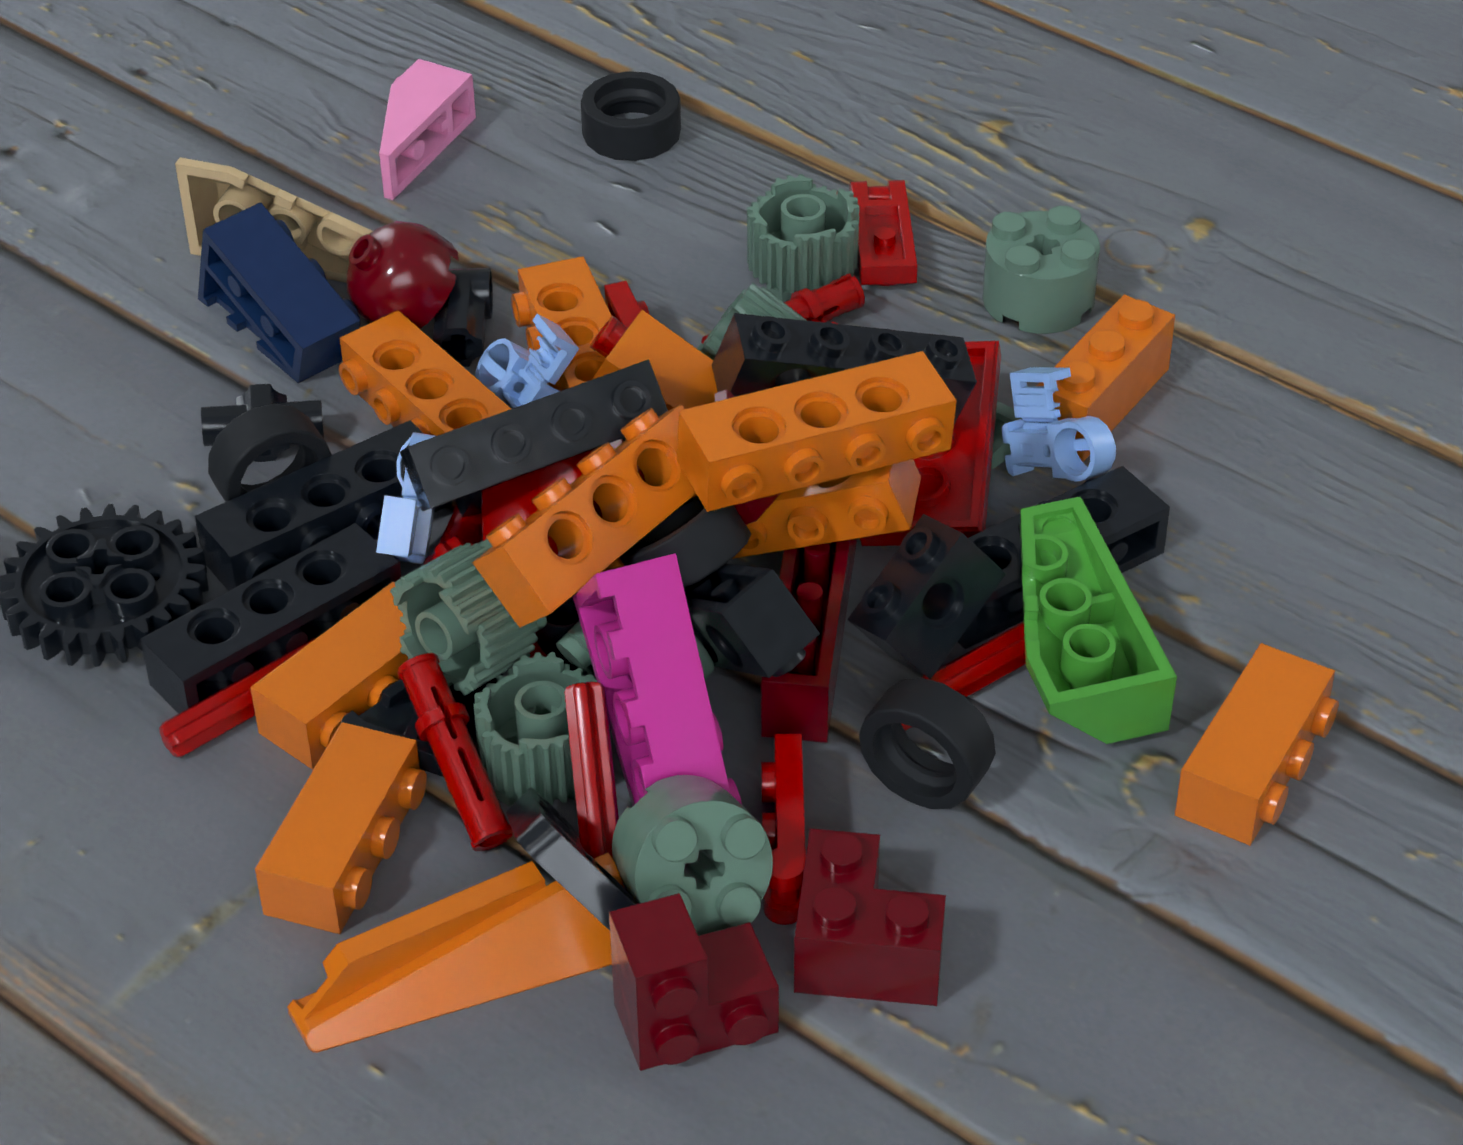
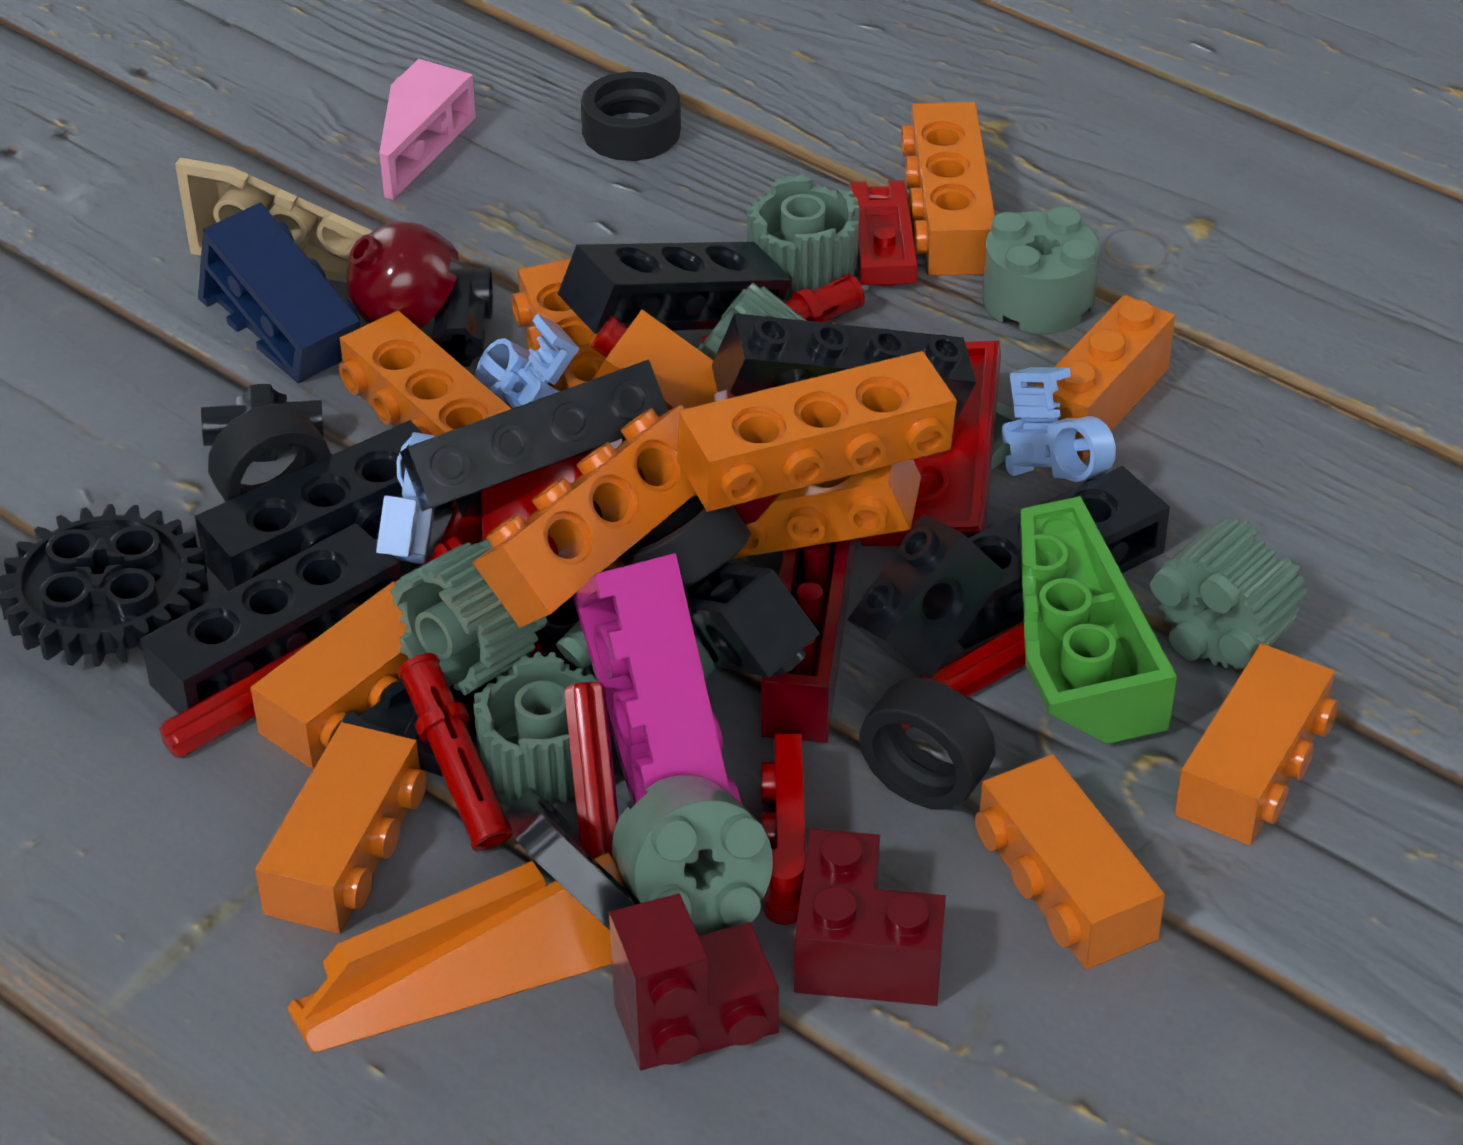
(673, 282): none -> black brick
(948, 187): none -> orange brick
(1069, 862): none -> orange brick
(1227, 595): none -> sand green brick

